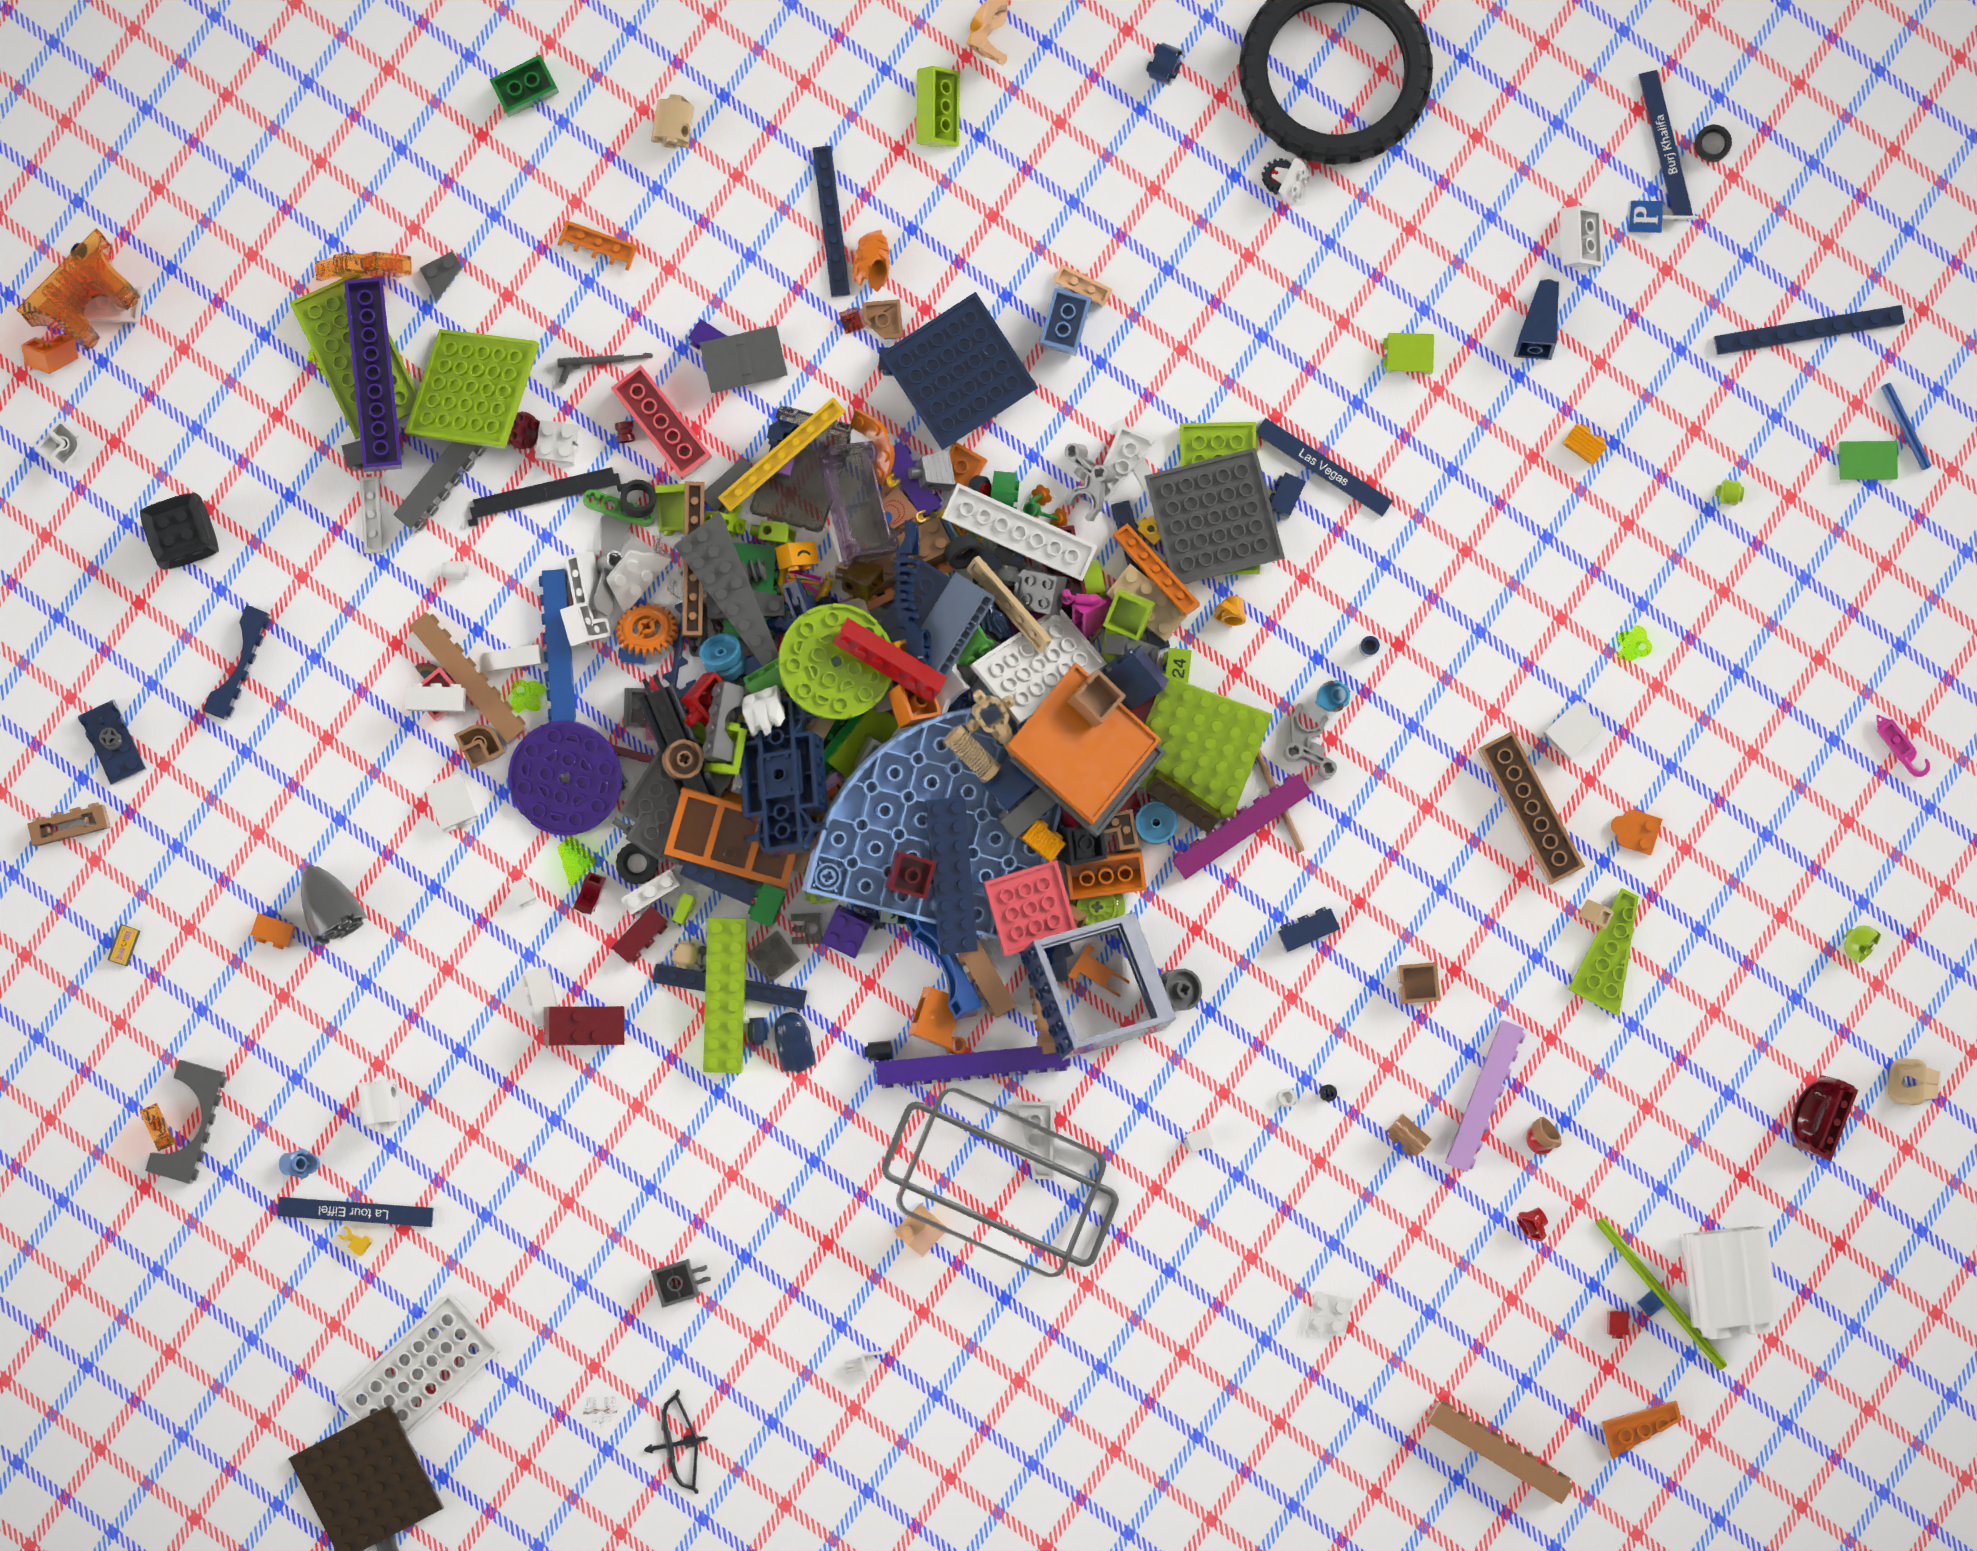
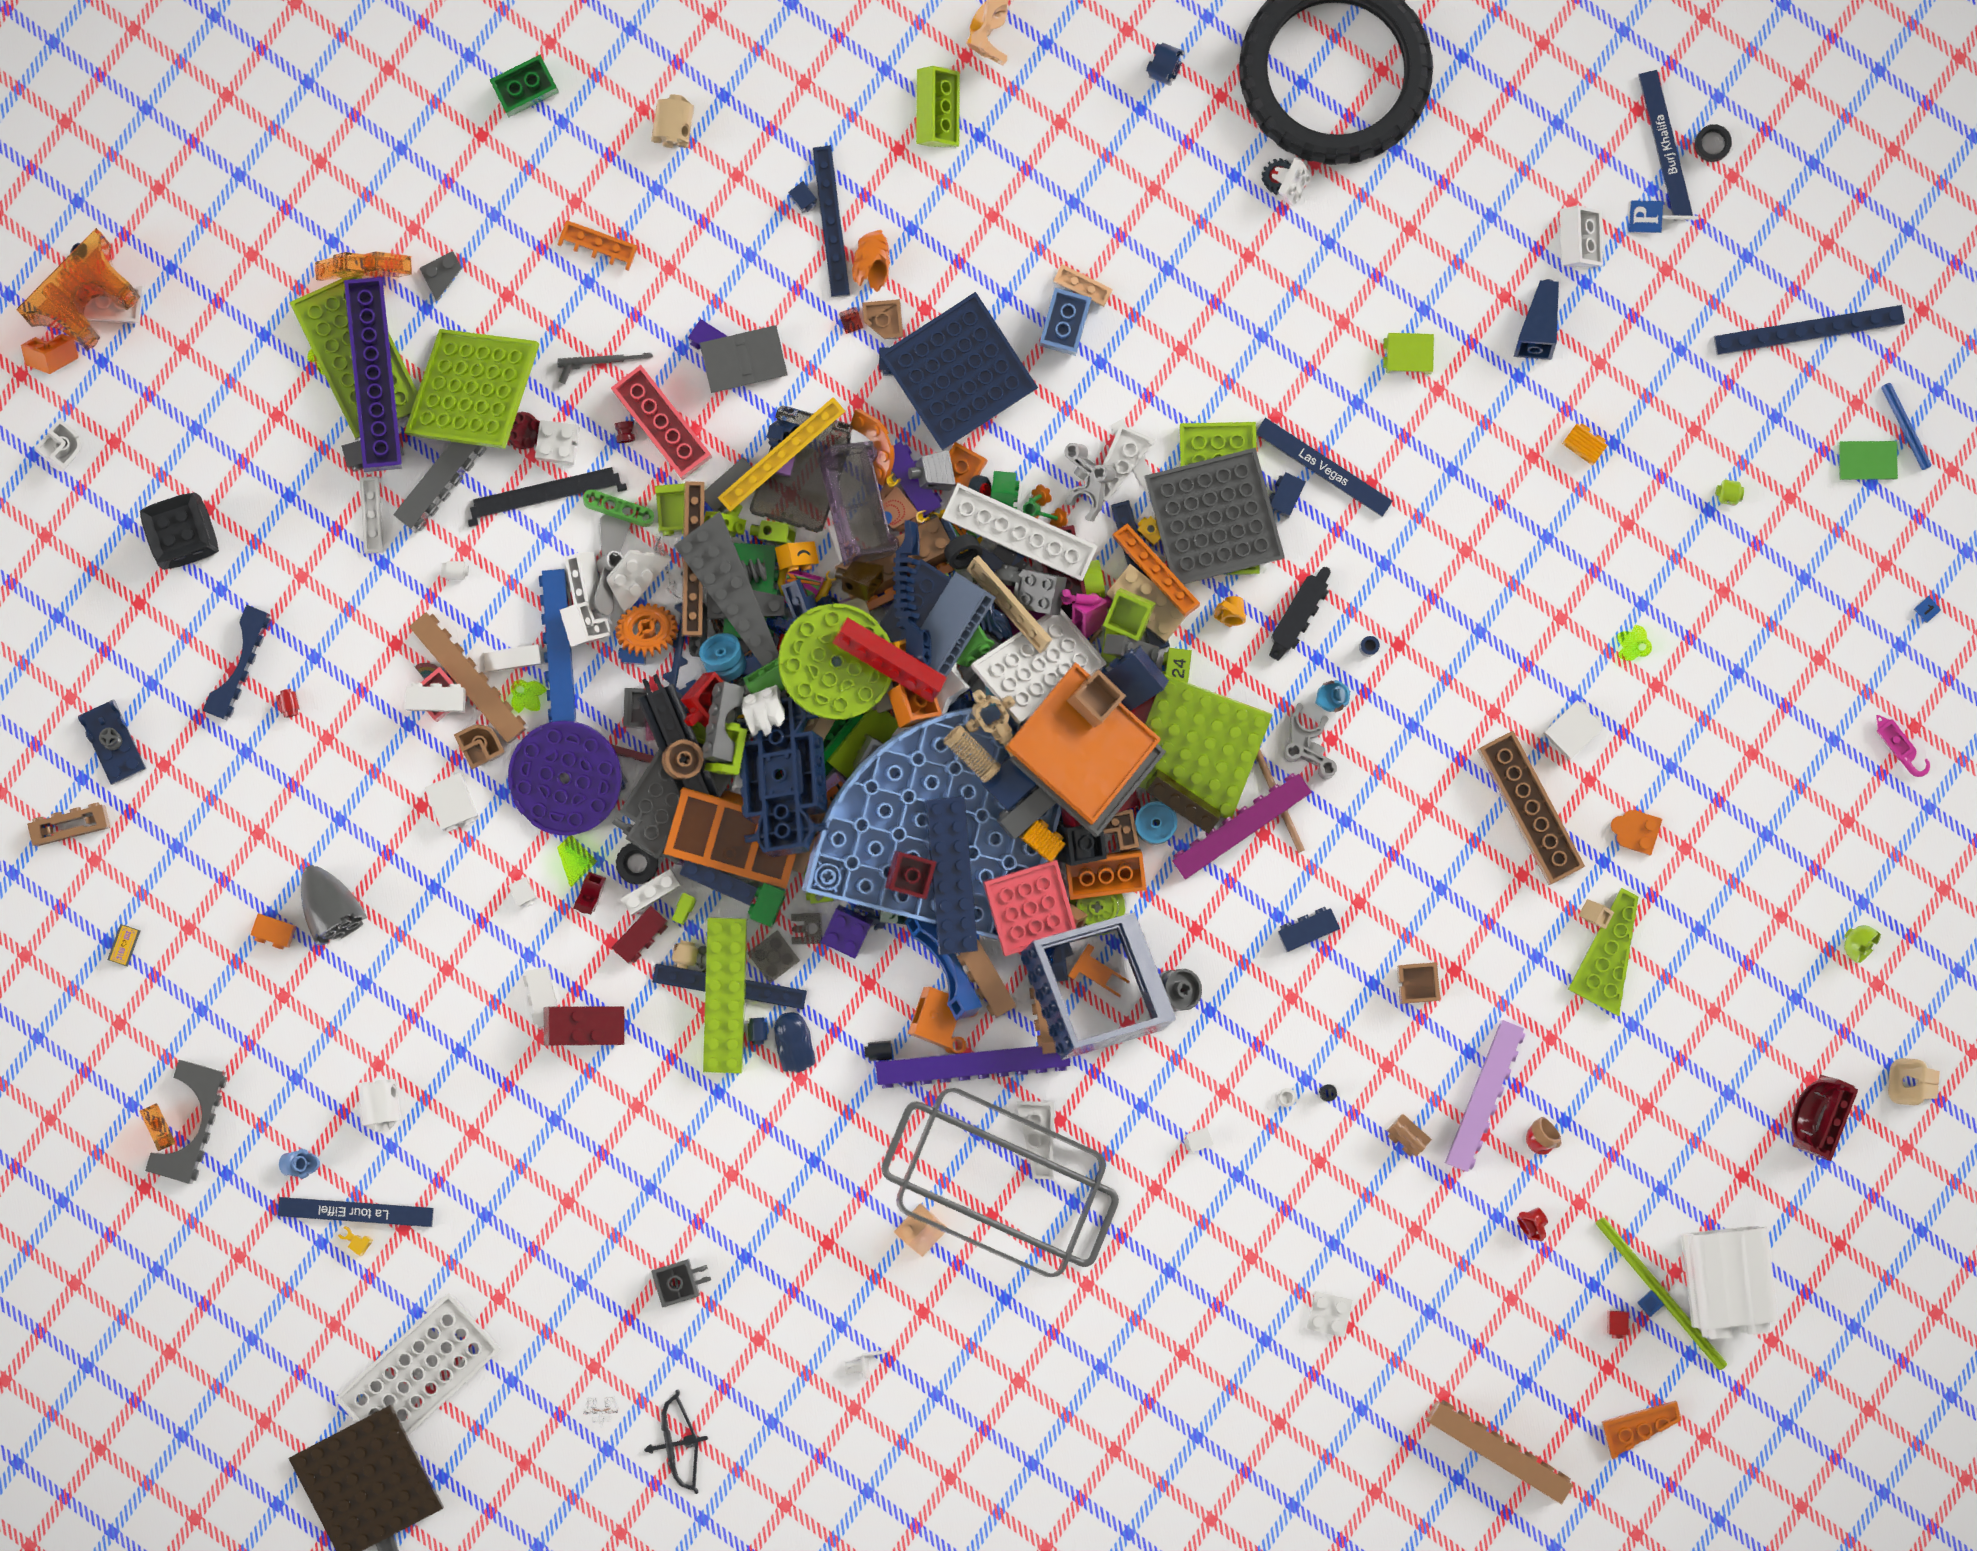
(288, 703): none -> brick
(633, 511): black tyre -> none
(803, 197): none -> dark blue brick
(1298, 613): none -> black hinge
(1927, 609): none -> blue tile

